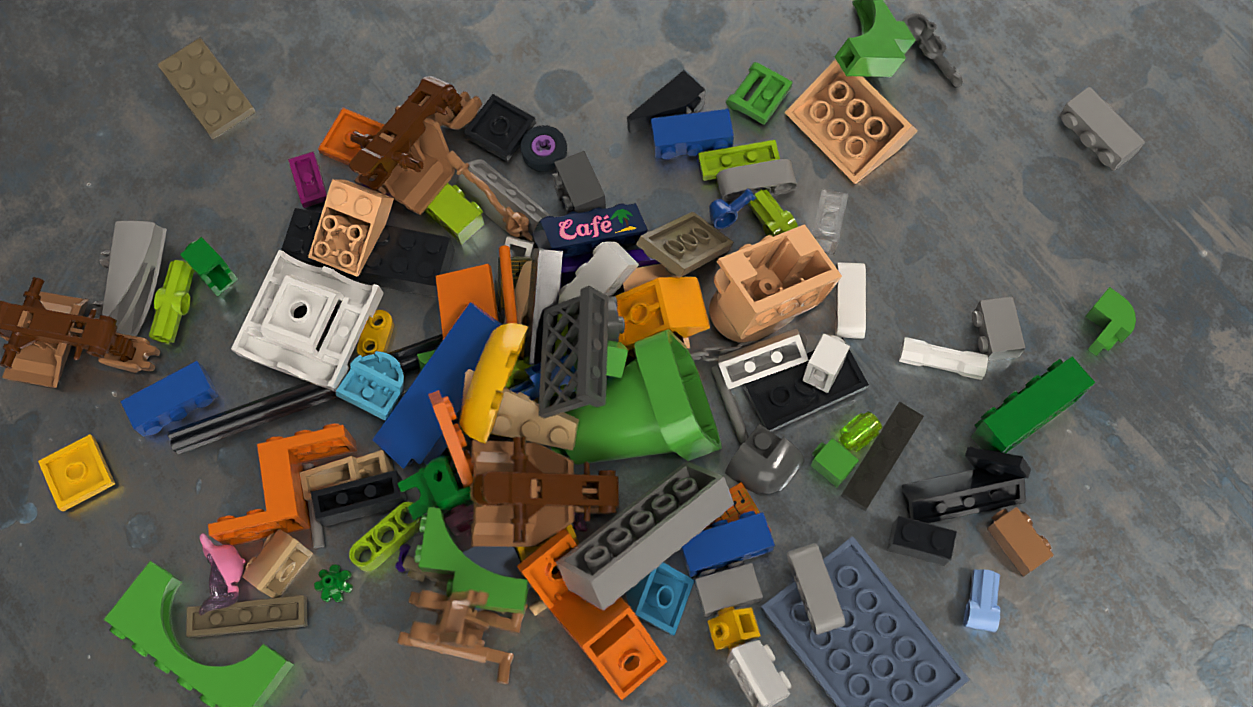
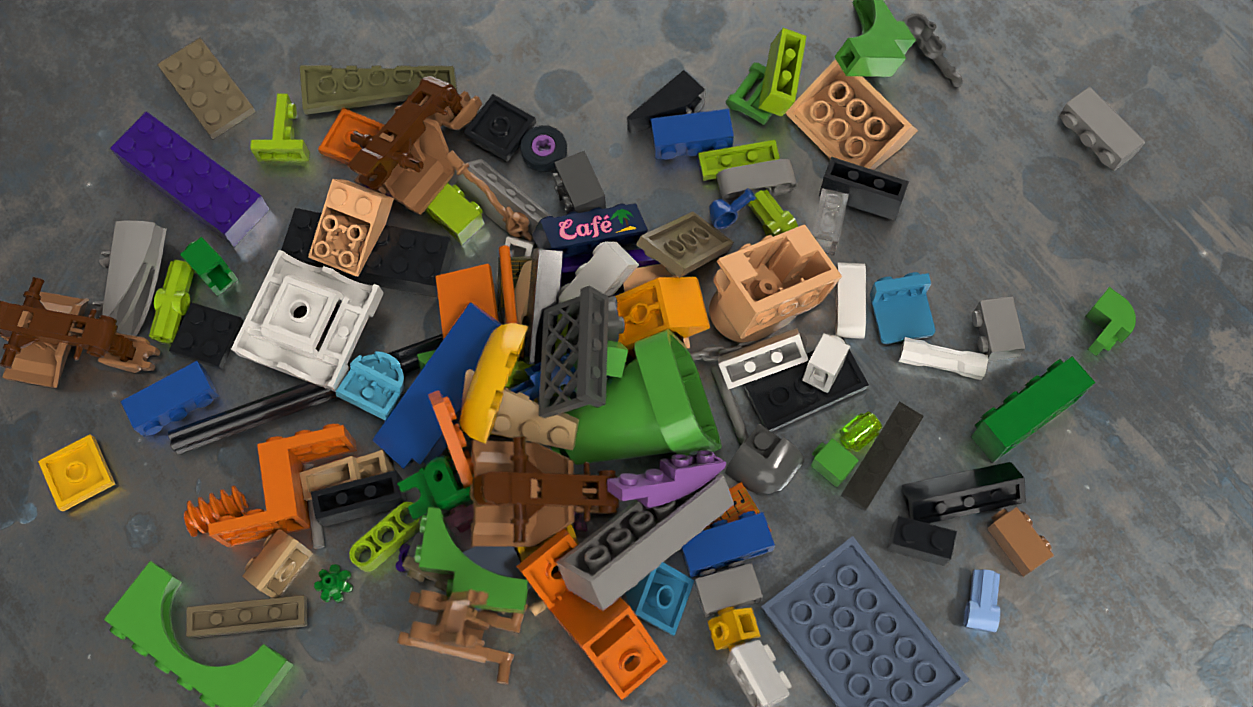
(190, 179): none -> dark purple brick
(206, 335): none -> black plate
(206, 513): none -> orange piece
(226, 572): hair -> none
(282, 145): none -> lime bracket
(308, 179): magenta plate -> none
(353, 87): none -> olive wing
(376, 335): yellow plate -> none
(675, 479): none -> medium lavender slope
(782, 72): none -> lime brick
(815, 589): light grey beam -> none
(866, 187): none -> black brick
(902, 307): none -> dark azure bracket
(997, 462): black plate -> none

